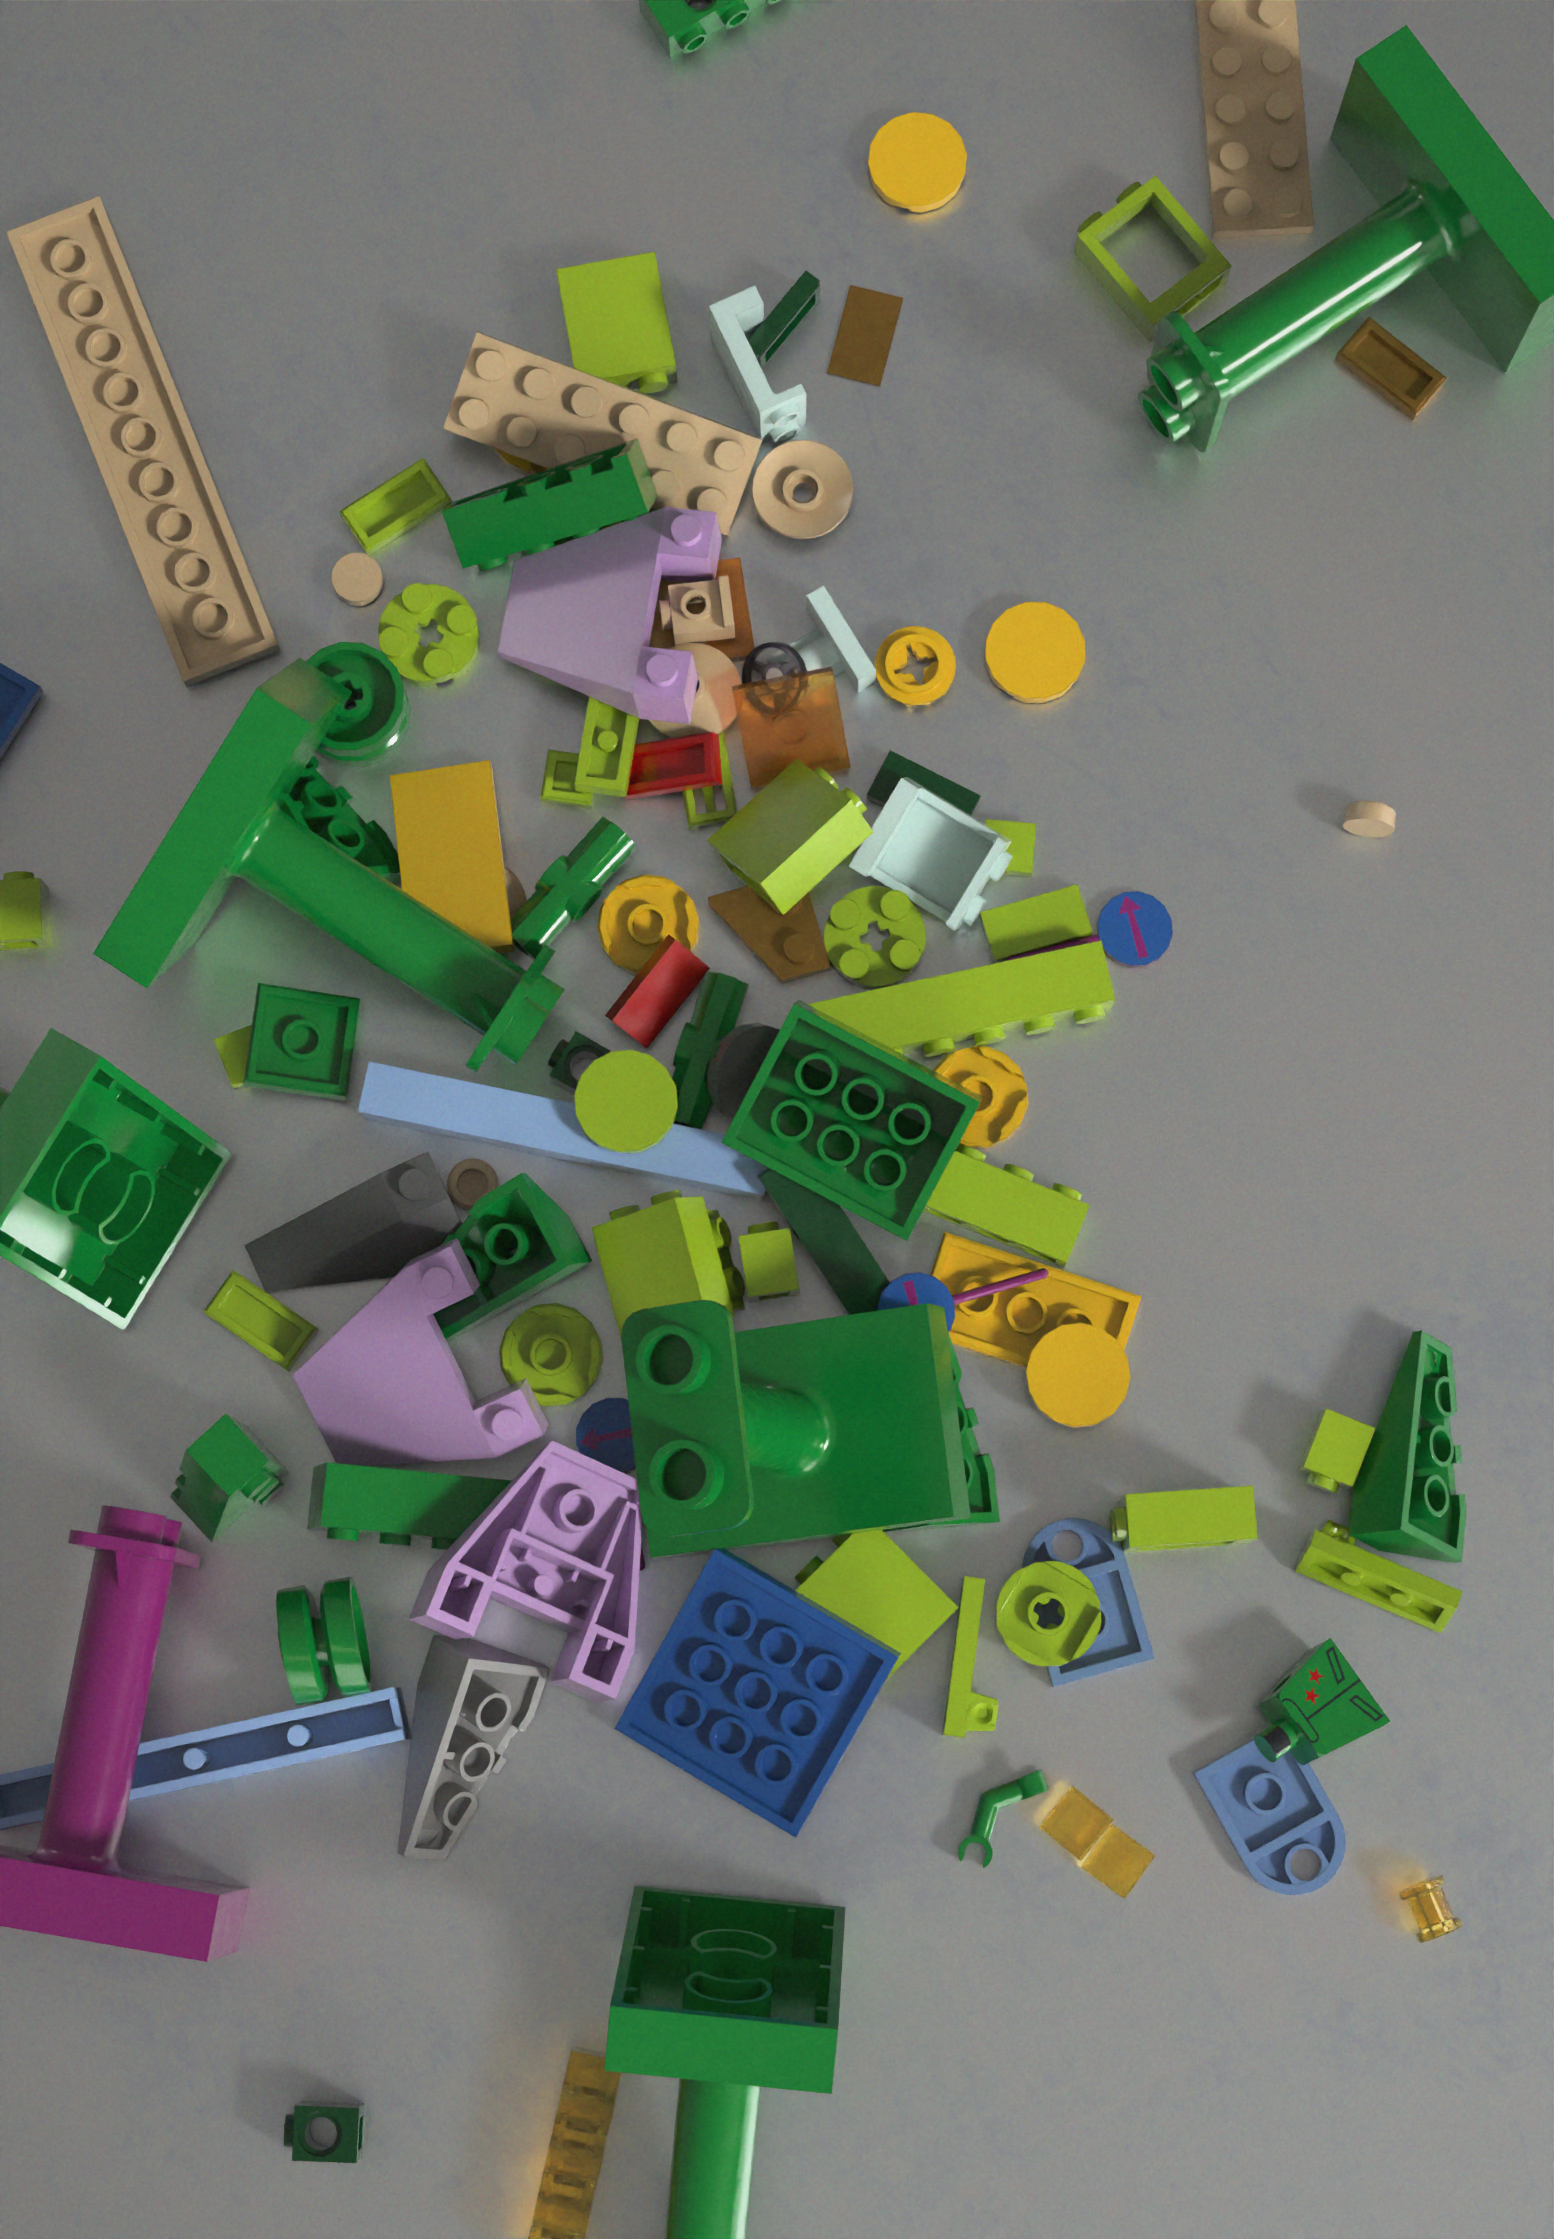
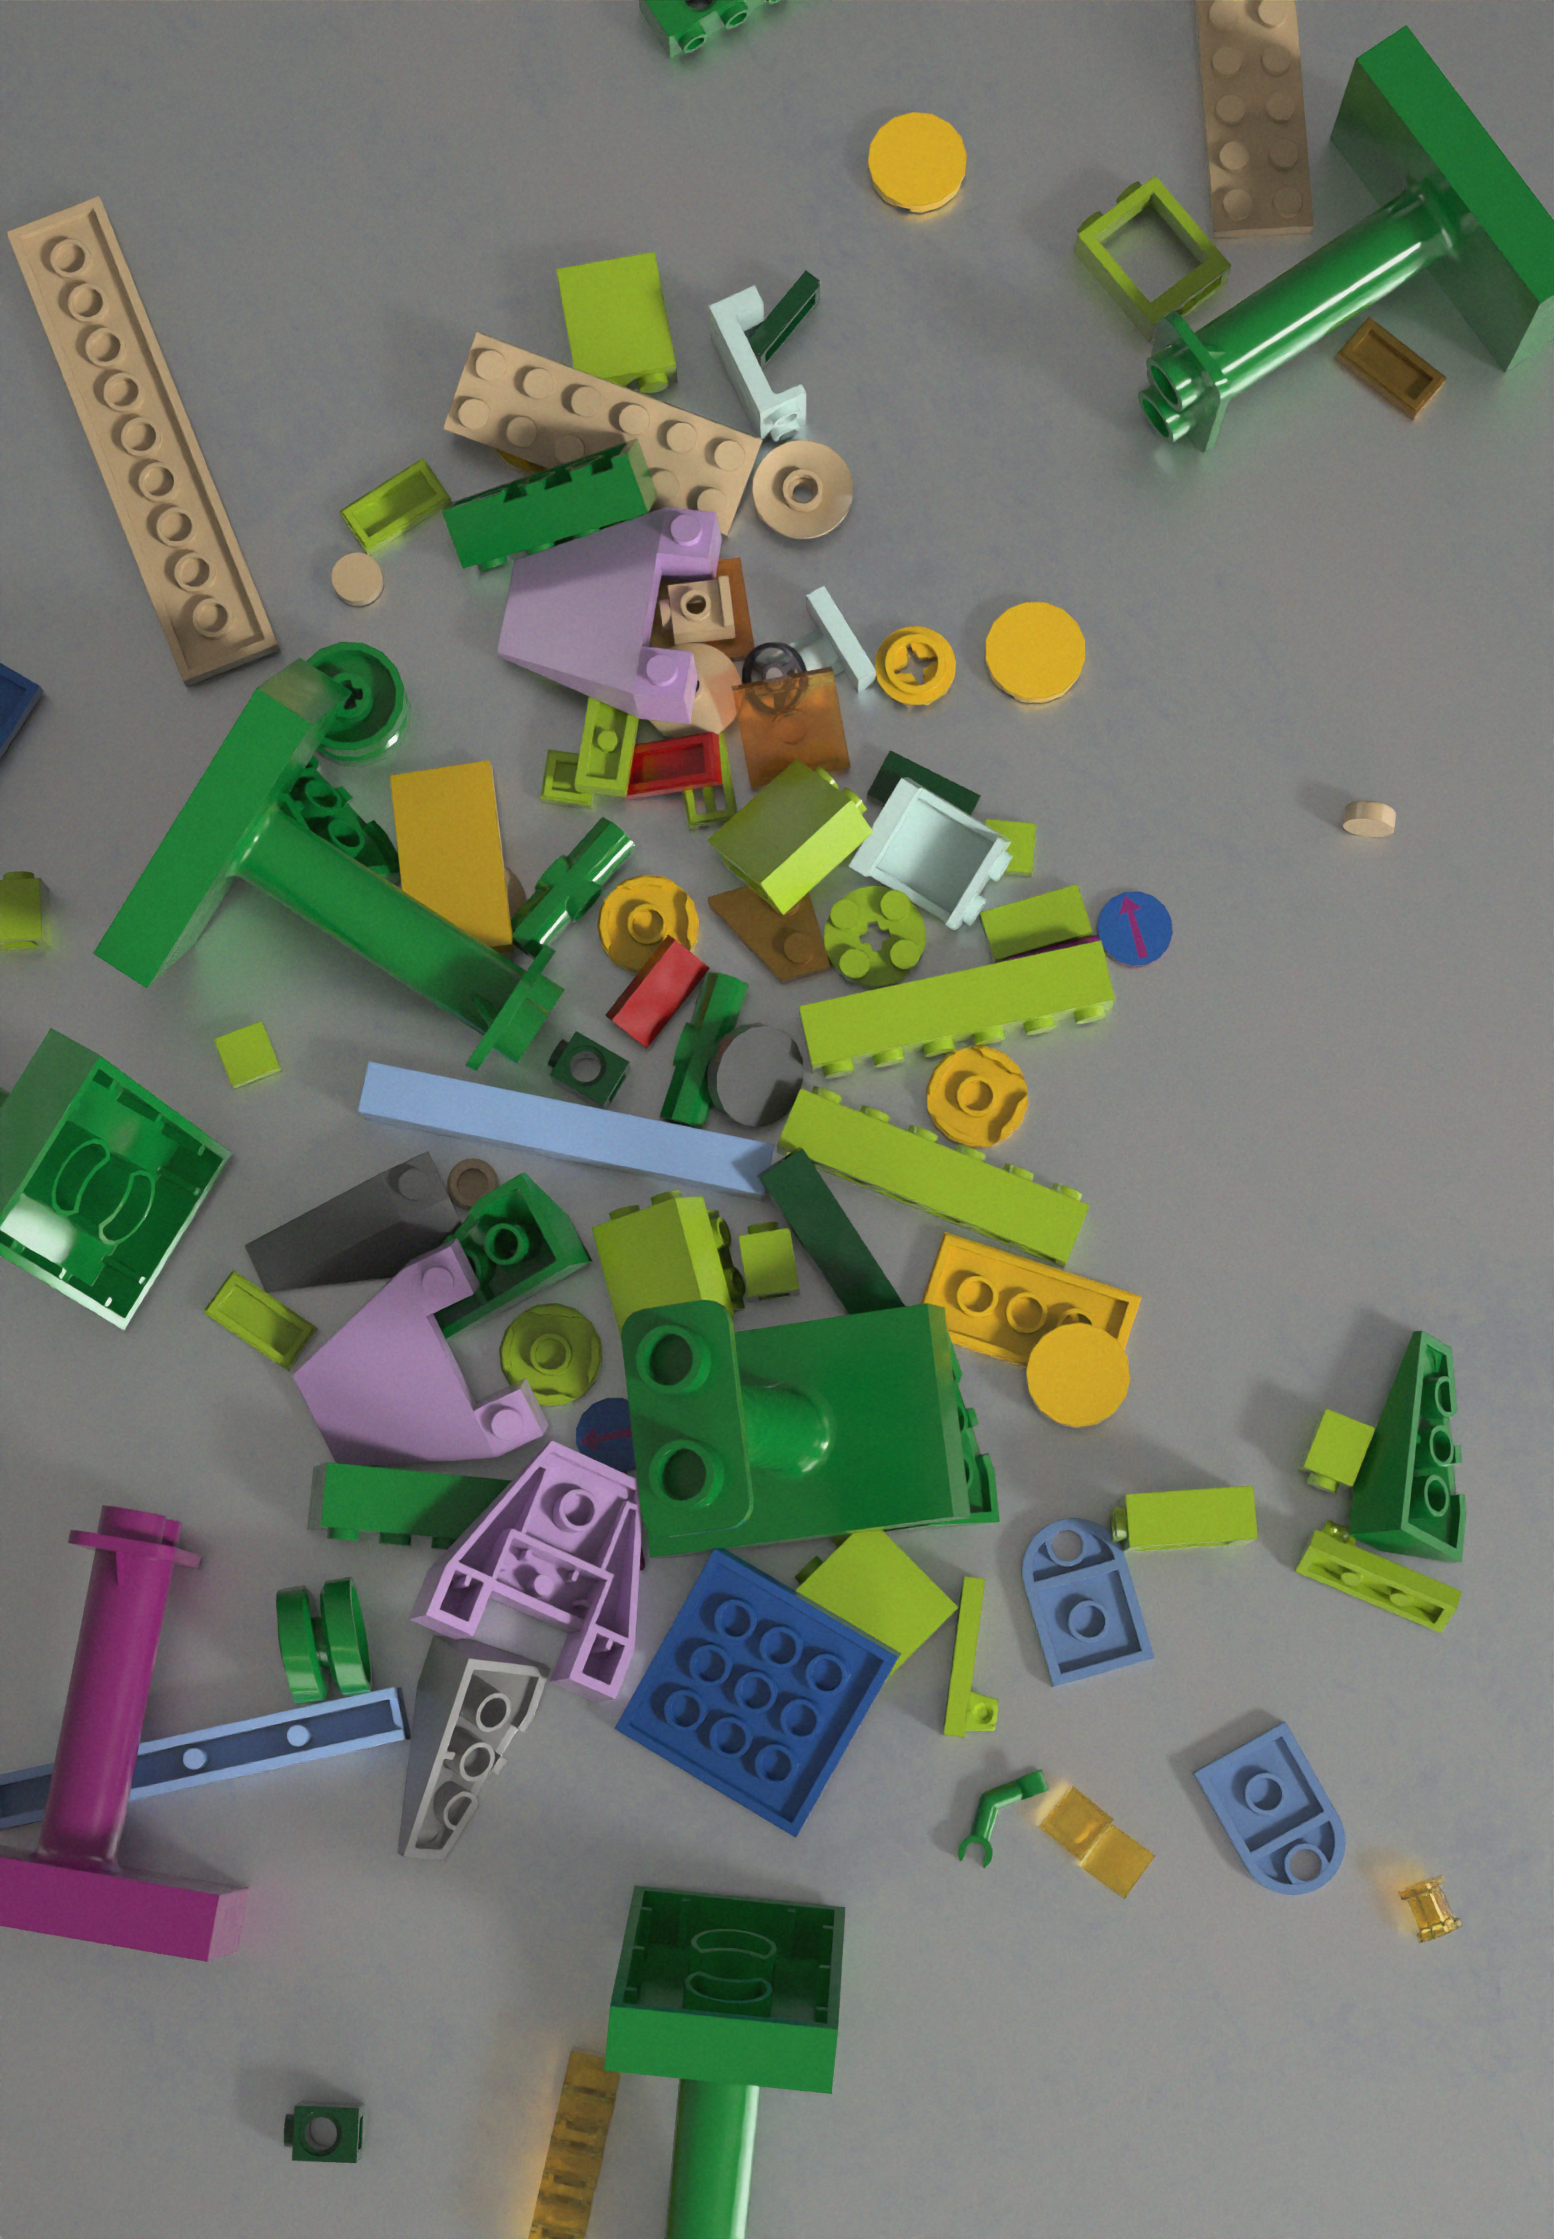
(226, 1476): green wedge -> none
(301, 1042): green tile -> none
(423, 606): lime plate -> none
(626, 1102): lime tile -> none
(852, 1119): green slope -> none
(865, 335): pearl gold sticker -> none
(923, 1288): piece -> none
(1077, 1606): lime plate -> none
(1317, 1708): green torso -> none

